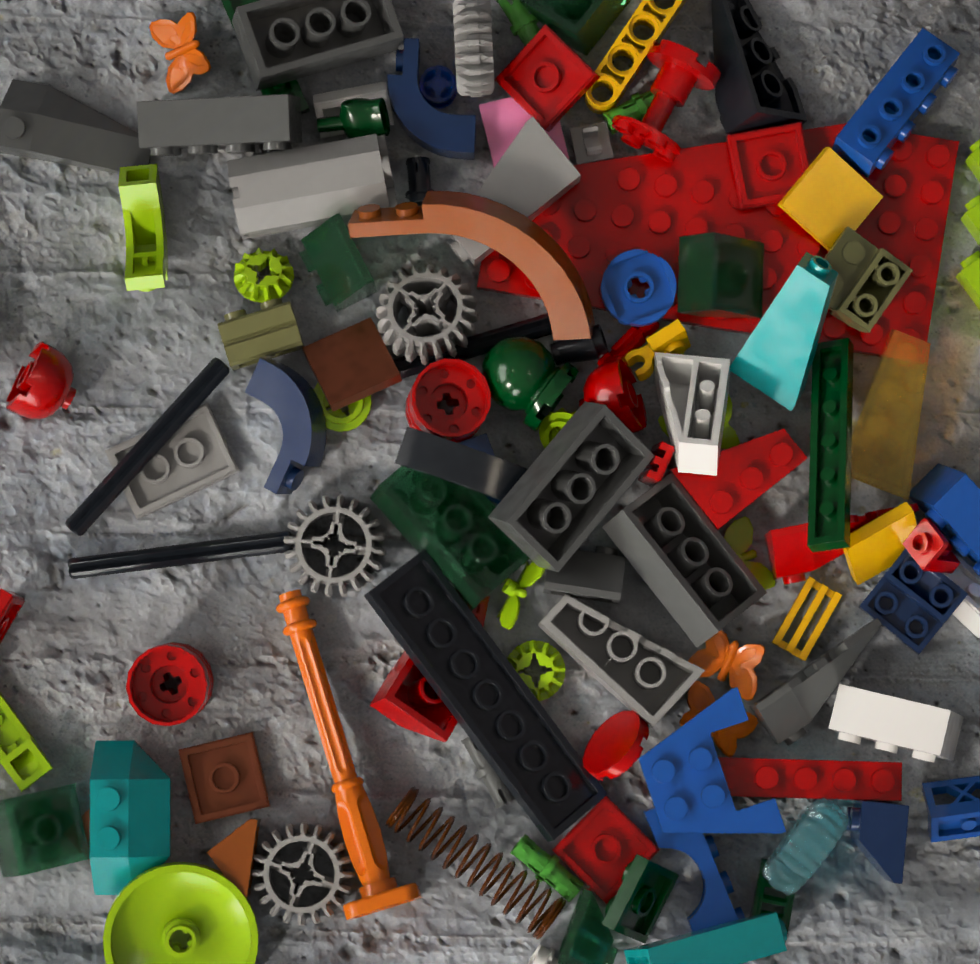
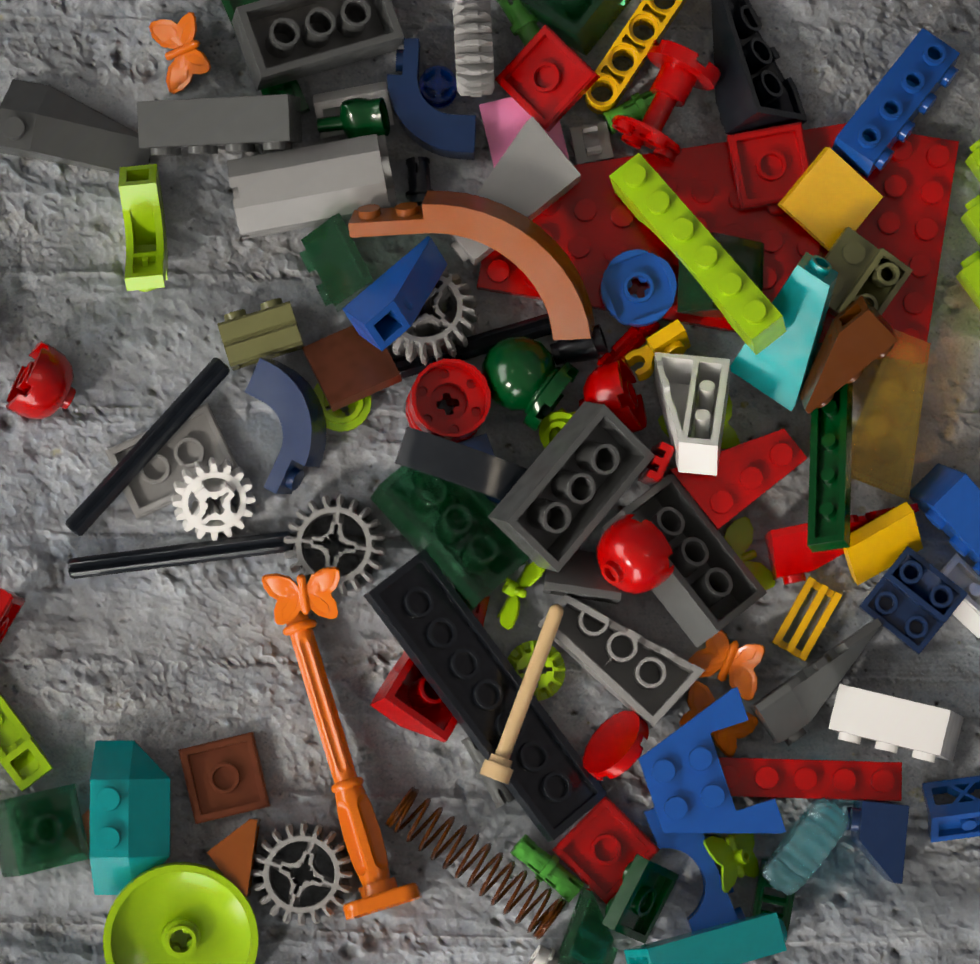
(163, 705): red wheel -> none
(211, 515): none -> white gear
(271, 286): lime gear -> none
(303, 597): none -> orange piece
(397, 296): none -> blue slope
(499, 765): none -> tan piece
(634, 555): none -> red cylinder
(715, 270): none -> lime arch
(734, 856): none -> lime piece
(849, 346): none -> reddish brown slope
(931, 548): red bracket -> none

